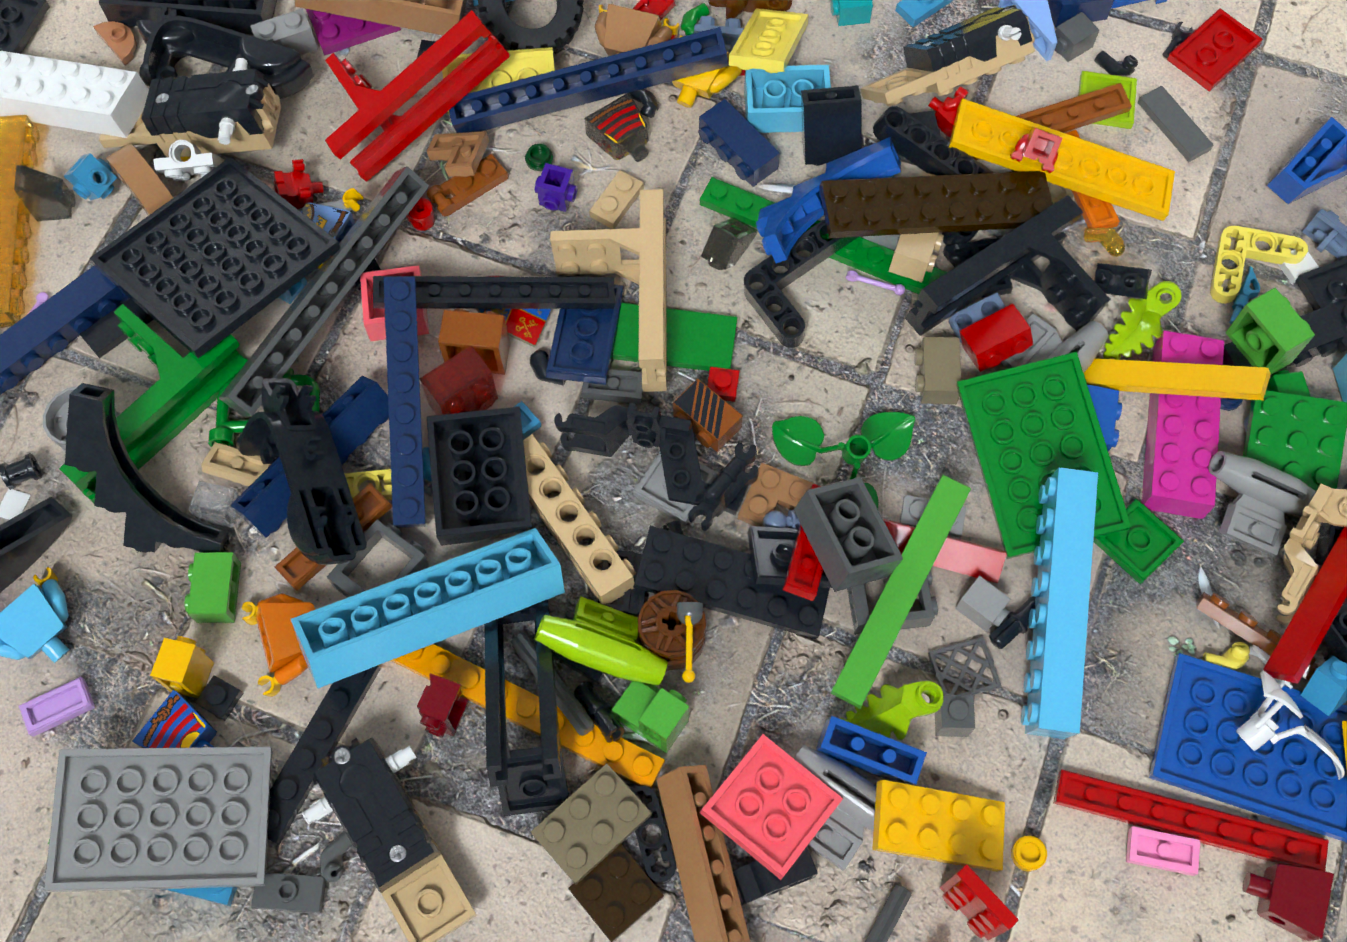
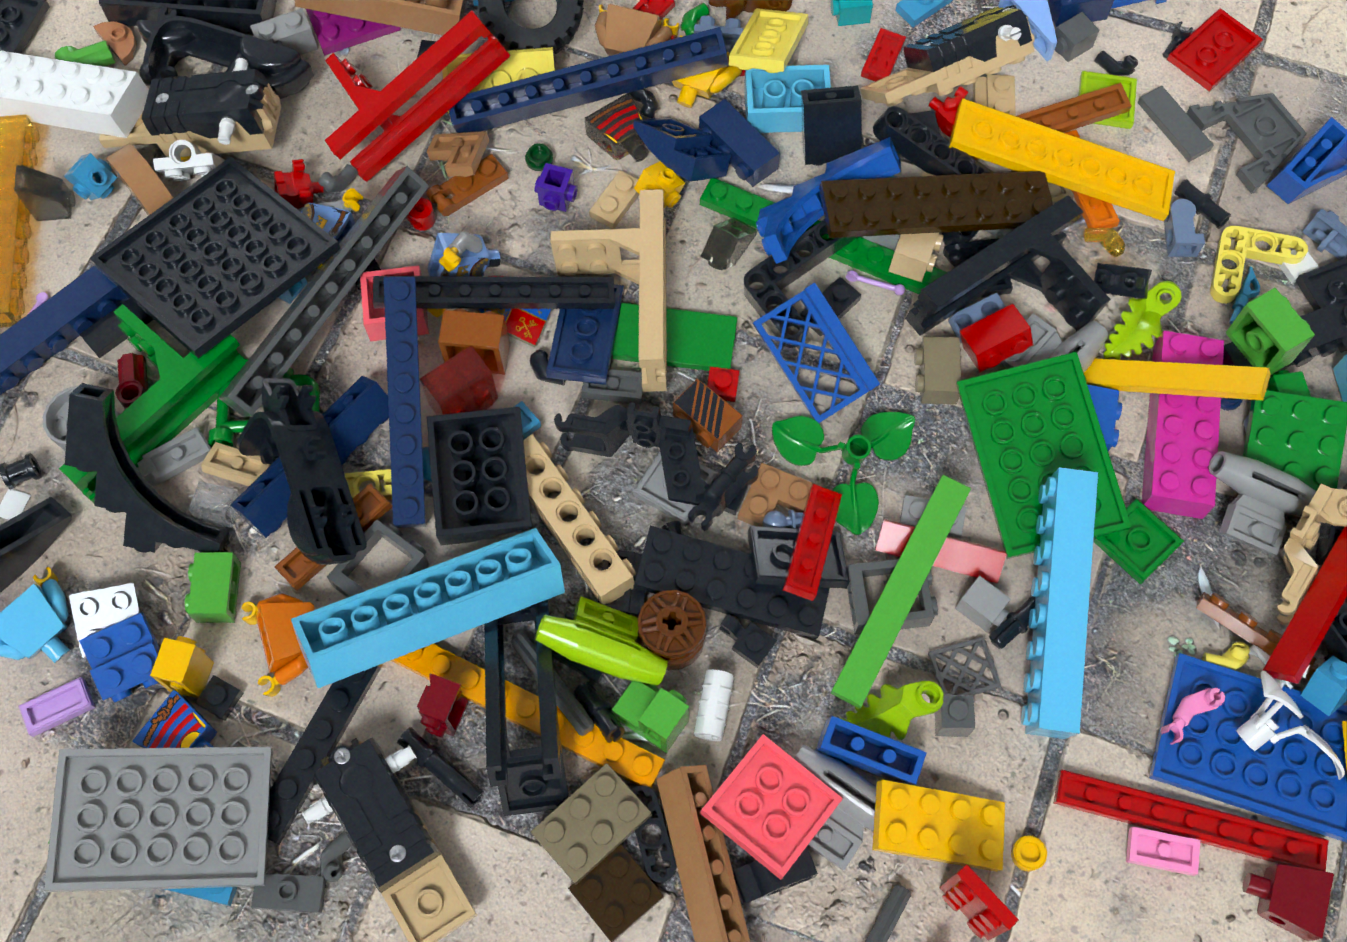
(95, 54): none -> bright green piece
(103, 608): none -> hinge
(122, 657): none -> blue plate
(132, 378): none -> dark red piece
(174, 457): none -> light grey hinge
(338, 182): none -> dark grey arm
(430, 758): none -> black pin
(460, 256): none -> torso
(661, 177): none -> yellow brick
(683, 148): none -> dark blue slope
(689, 614): hinge -> none
(713, 705): none -> white axle
(751, 643): none -> black plate
(838, 339): none -> blue fence
(840, 297): none -> black plate
(847, 534): dark grey brick -> none
(883, 55): none -> red plate
(996, 92): none -> tan plate
(1038, 145): piece -> none
(1180, 230): none -> sand blue leg
(1191, 705): none -> bright pink arm
(1203, 204): none -> black pin
(1263, 128): none -> dark grey wing

